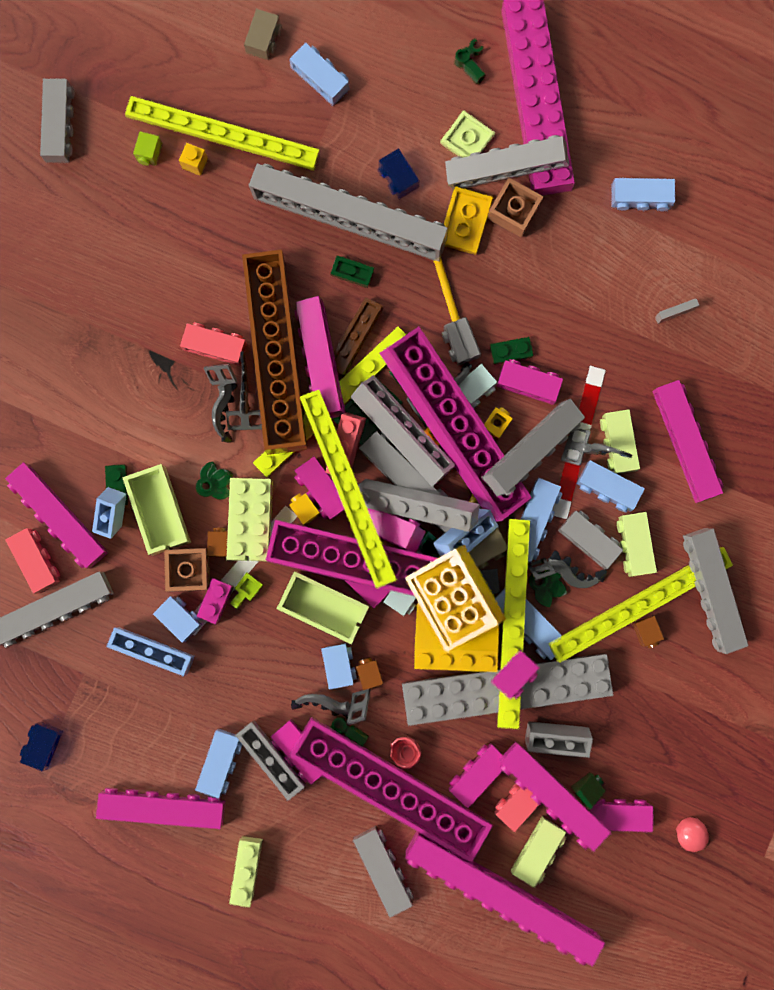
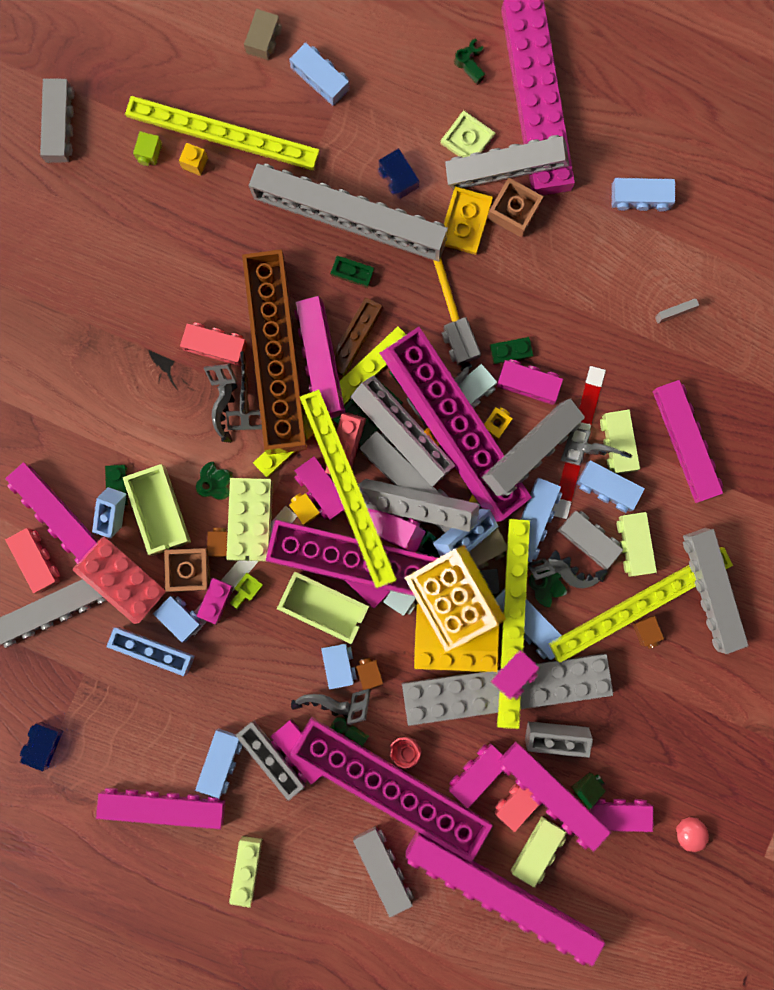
(119, 580): none -> coral brick

